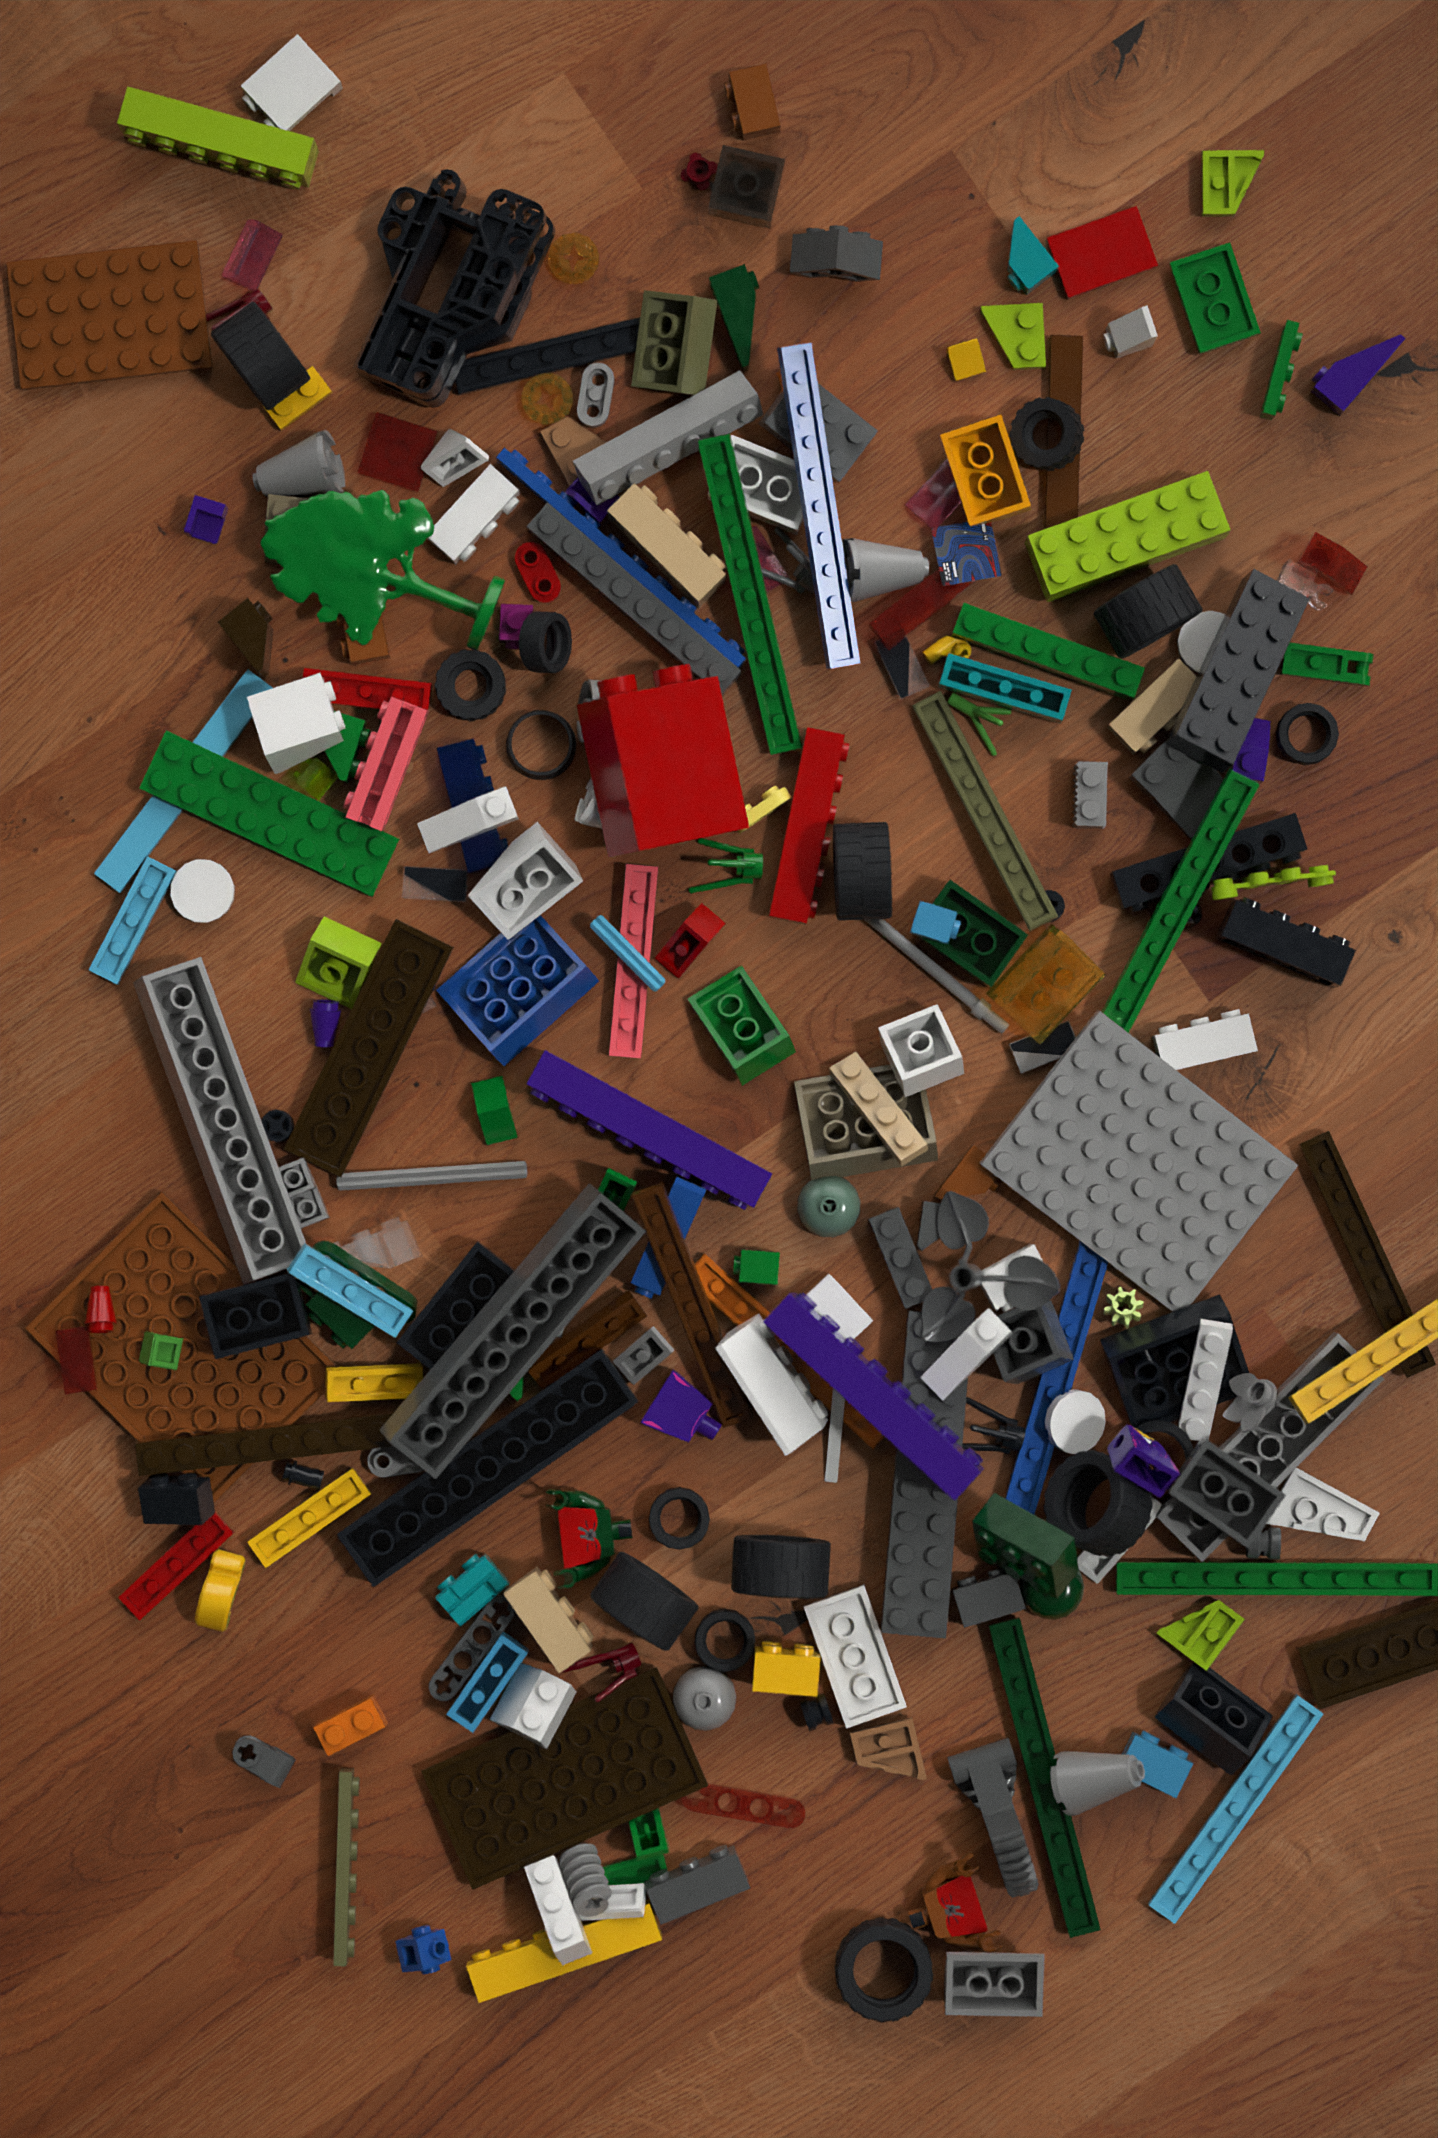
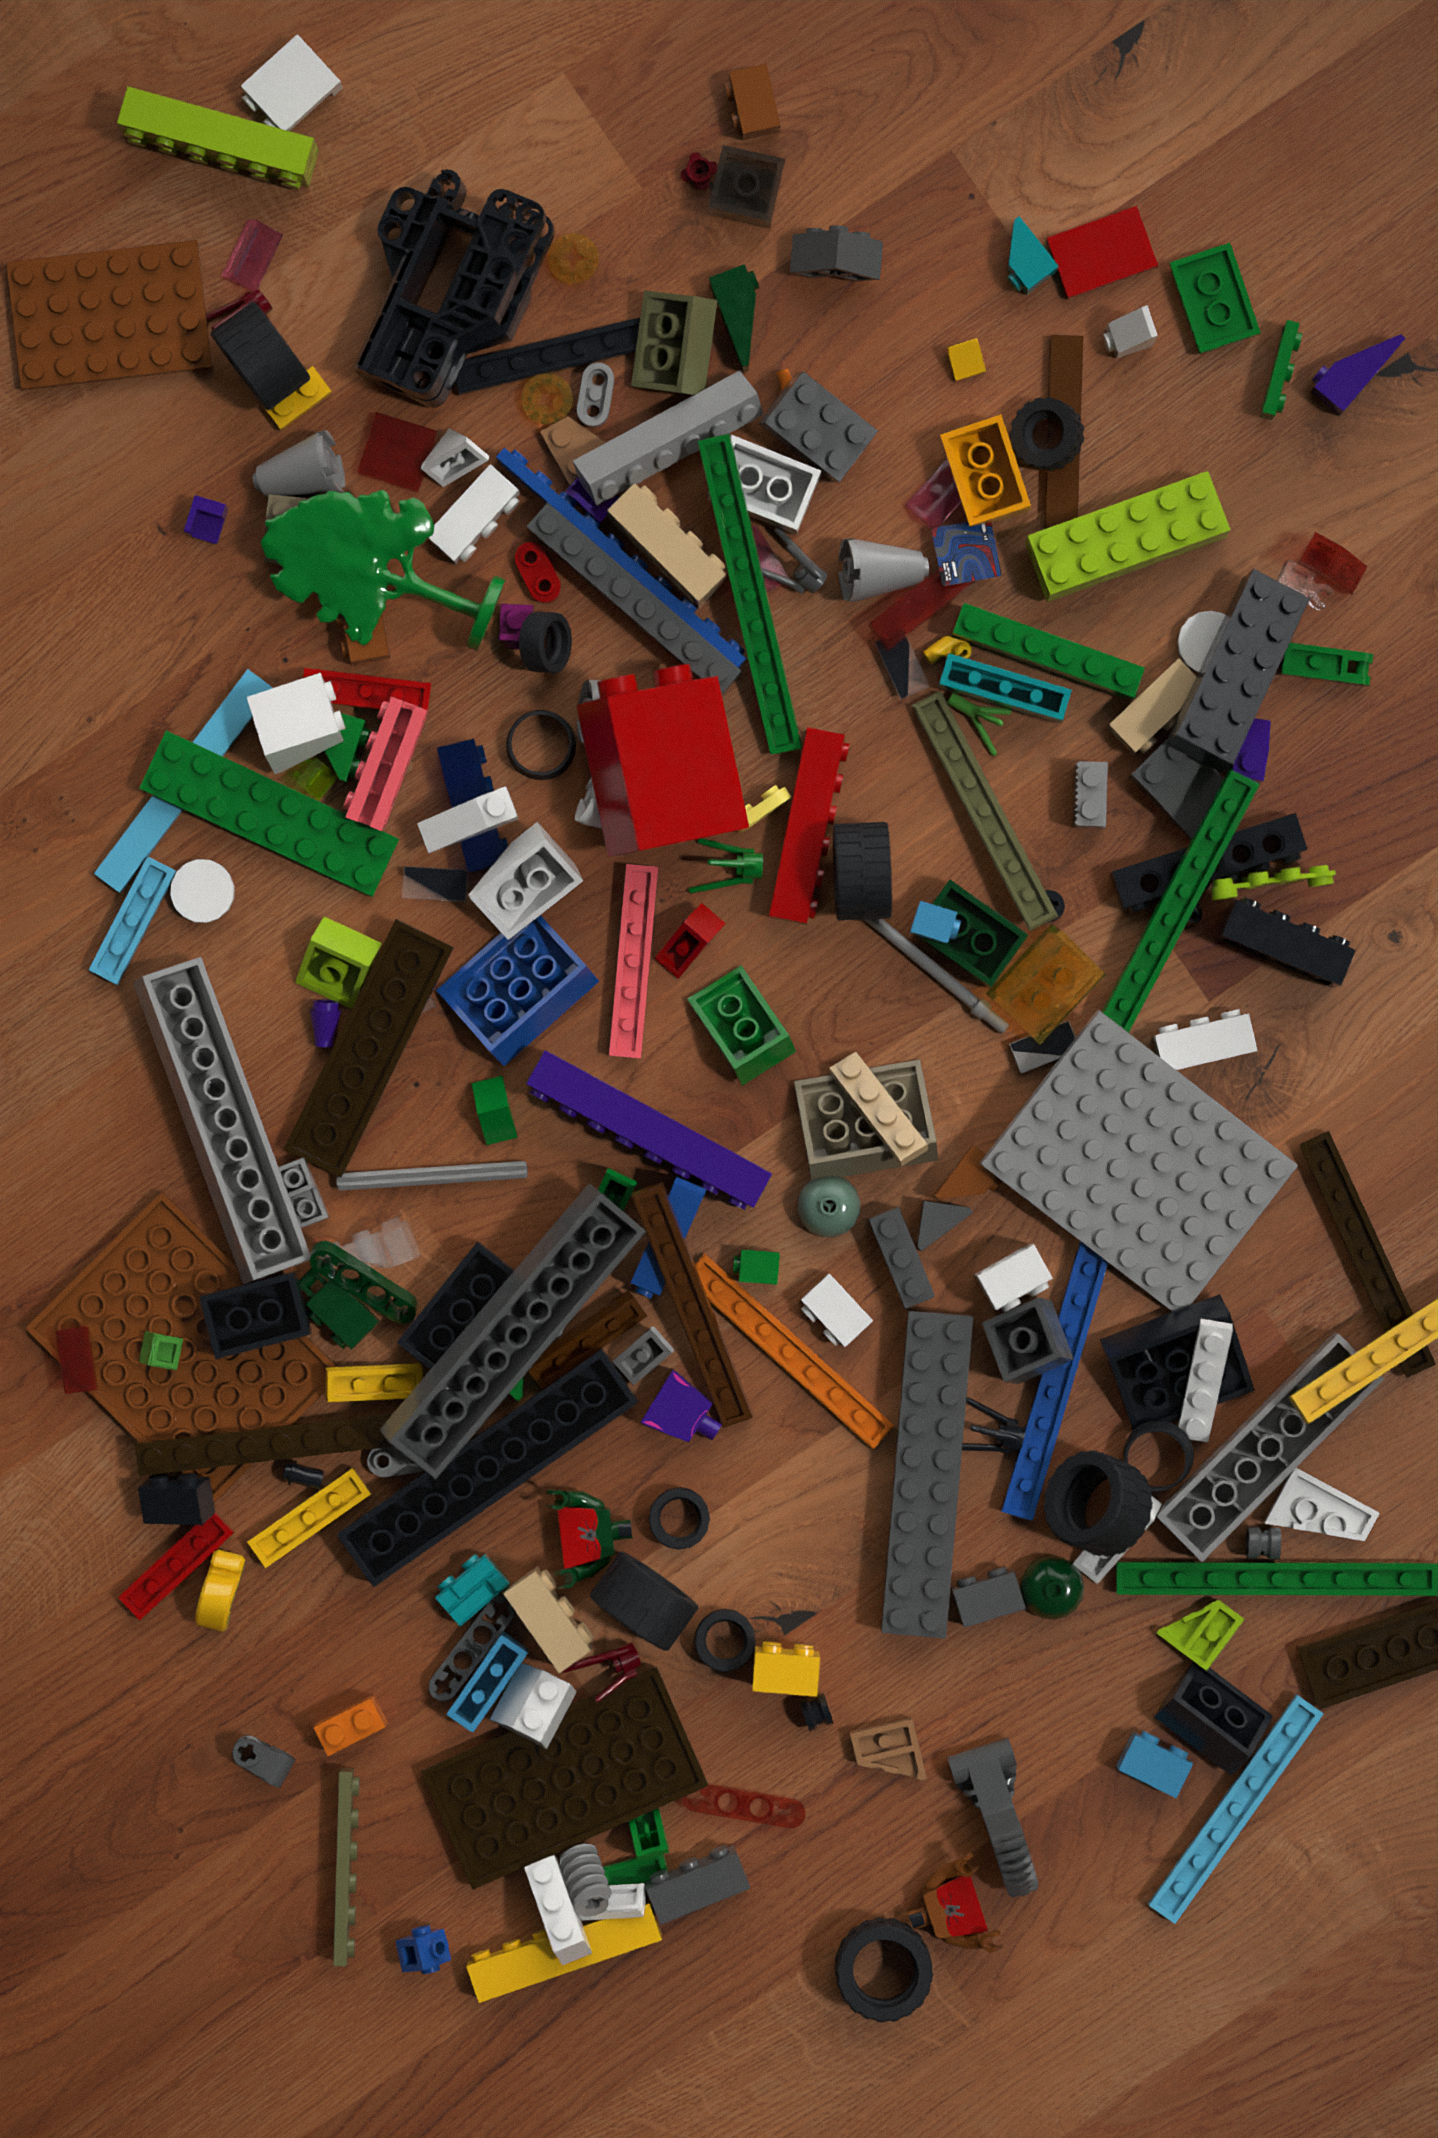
(100, 1311): red cone -> none
(251, 633): dark brown slope -> none
(276, 1126): black wheel -> none
(349, 1290): medium azure plate -> none
(476, 661): black tyre -> none
(627, 953): medium azure axle -> none
(704, 1698): light grey cylinder -> none
(772, 1383): white slope -> none
(780, 1566): black tyre -> none
(818, 505): plate -> none
(834, 1439): white sticker -> none
(855, 1656): white plate -> none
(874, 1395): dark purple brick -> none
(921, 1050): white brick -> none
(943, 1310): dark grey plant -> none
(966, 1354): white slope -> none
(994, 1984): light grey slope -> none
(1019, 333): lime wing -> none
(1025, 1546): dark green brick -> none
(1038, 1759): dark green plate -> none
(1075, 1421): white tile -> none
(1092, 1779): light grey cone -> none
(1119, 1300): yellowish green gear -> none
(1131, 1457): dark purple torso -> none
(1147, 611): black tyre -> none
(1226, 179): lime wing -> none
(1226, 1492): dark grey brick -> none
(1252, 1400): light grey plate -> none
(1302, 710): black tyre -> none

